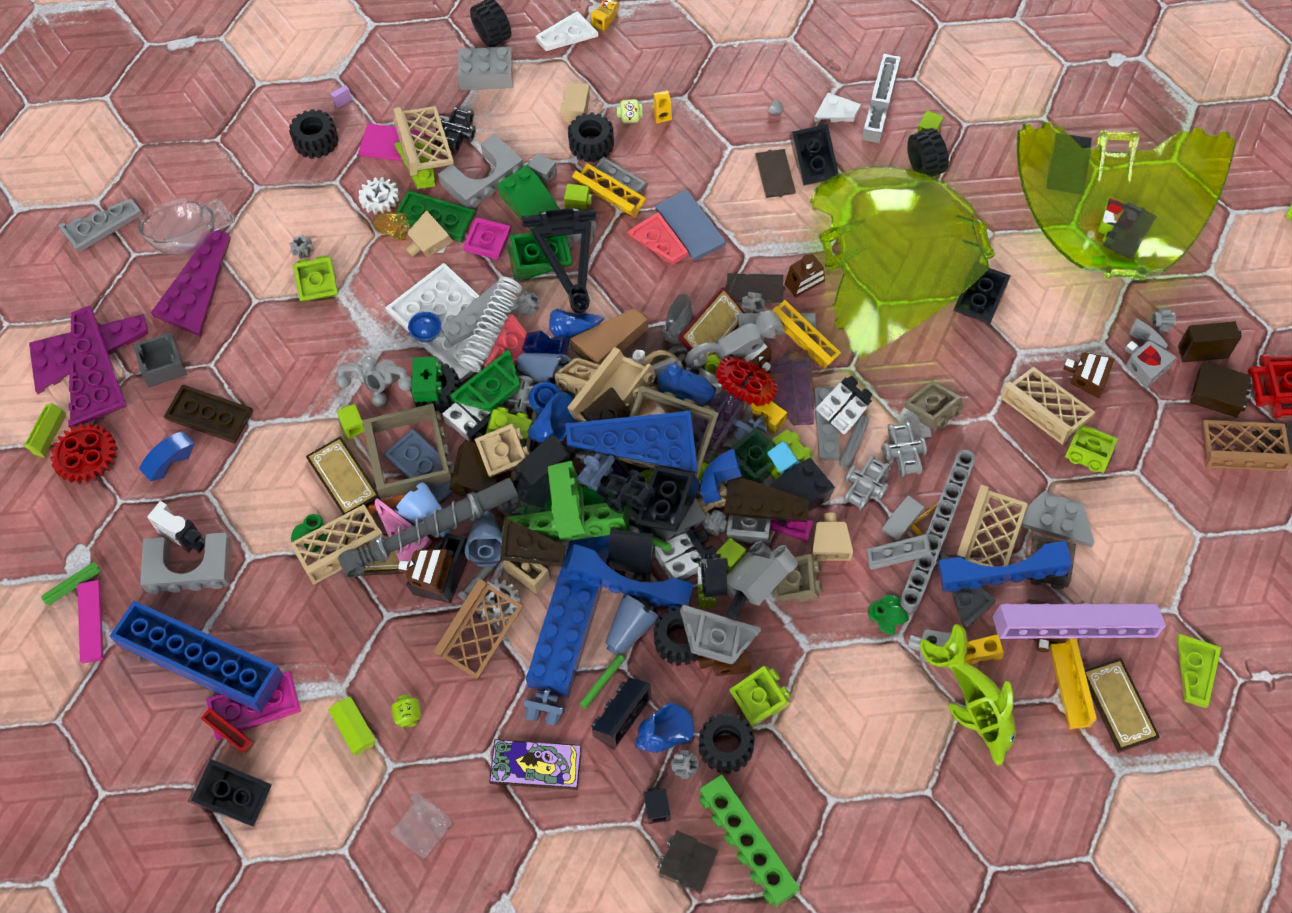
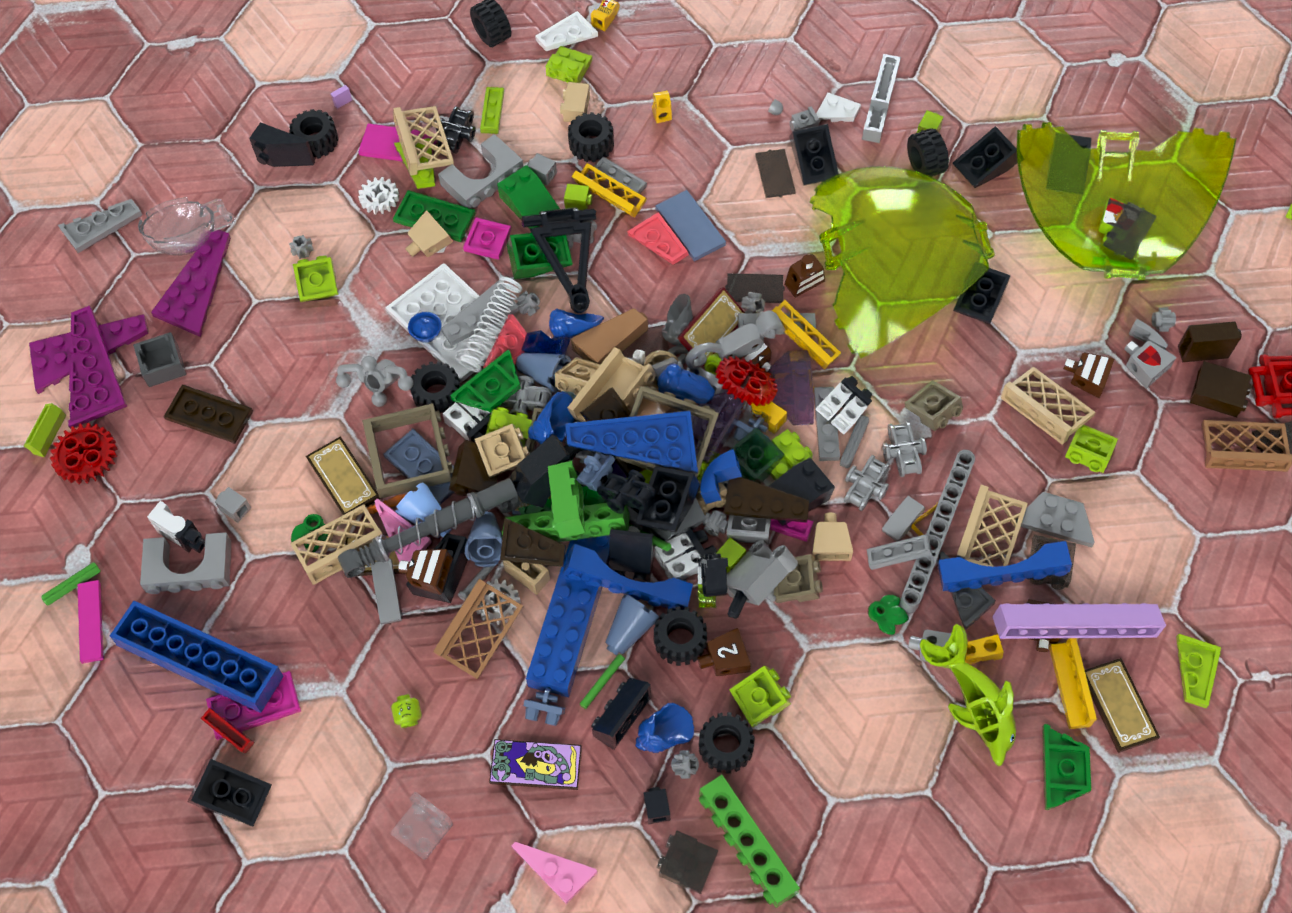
(170, 450): blue brick -> none
(232, 504): none -> light grey brick
(280, 147): none -> black slope
(351, 421): lime brick -> none
(352, 726): lime piece -> none
(386, 592): none -> light grey tile
(392, 225): clear yellow piece -> none
(426, 379): green brick -> none
(485, 68): light grey brick -> none
(492, 110): none -> lime tile
(541, 395): blue hat -> none
(560, 874): none -> bright pink wing
(568, 65): none -> lime plate
(629, 111): yellowish green head -> none
(716, 635): light grey wing -> none
(783, 457): medium azure panel -> none
(804, 120): none -> light grey brick
(987, 158): none -> black slope
(1065, 768): none -> green wing

